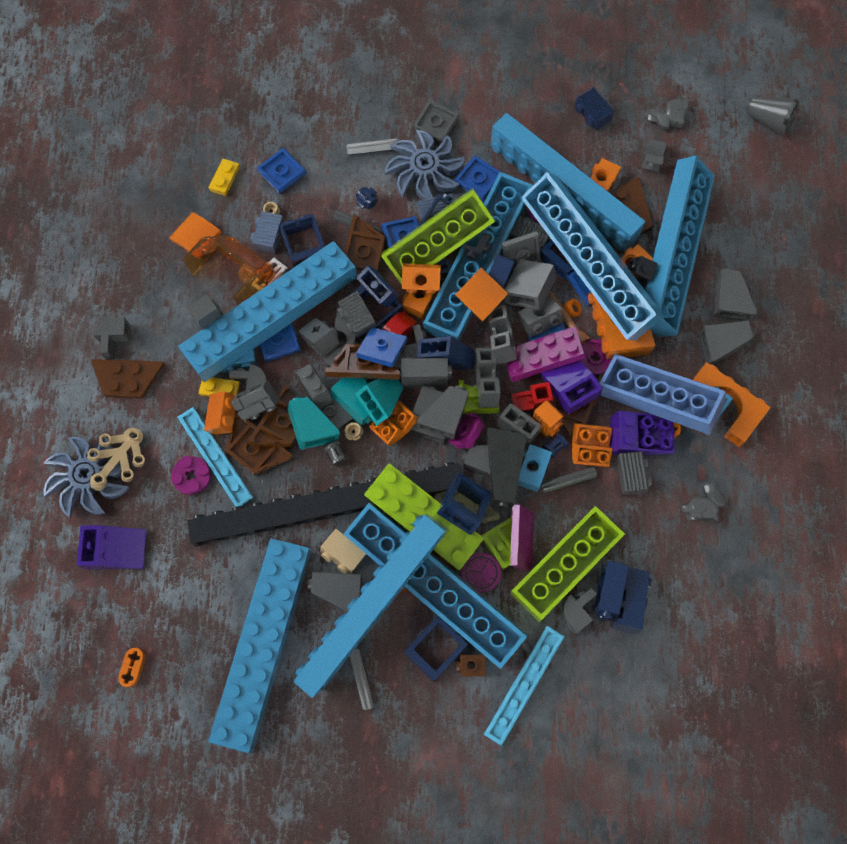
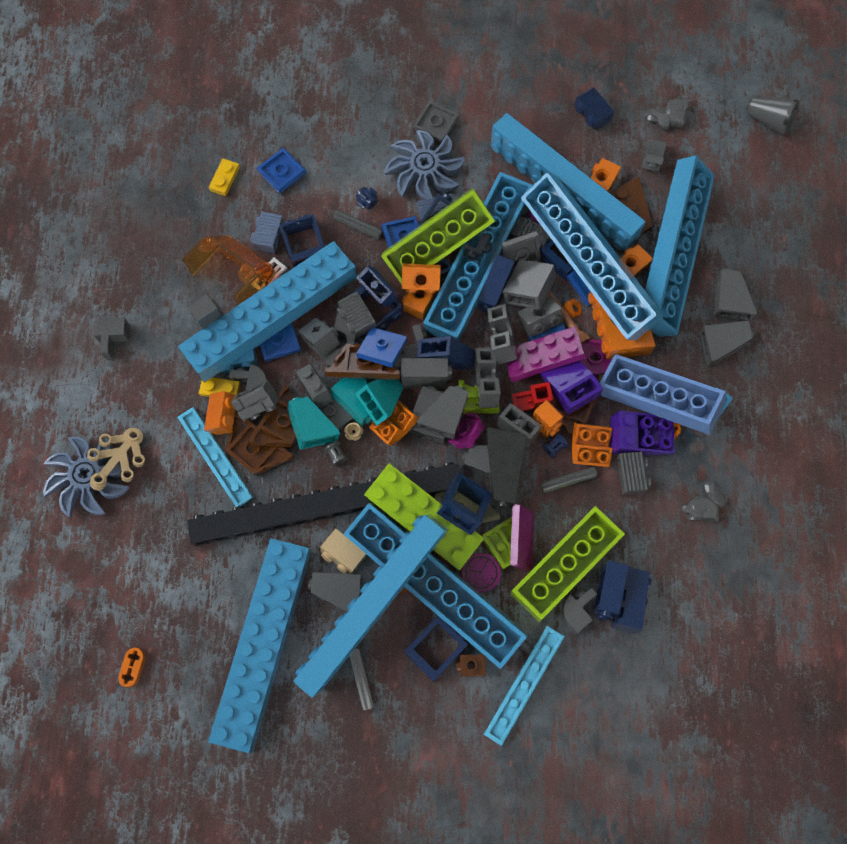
(111, 547): dark purple slope -> none
(126, 377): reddish brown wing -> none
(185, 466): magenta plate -> none
(192, 231): orange slope -> none
(271, 206): tan plate -> none
(364, 245): reddish brown wing -> none
(370, 146): light grey axle -> none
(400, 324): red brick -> none
(477, 175): blue plate -> none
(481, 294): orange slope -> none
(539, 458): dark azure brick -> none
(642, 268): black brick -> none
(749, 408): orange arch -> none

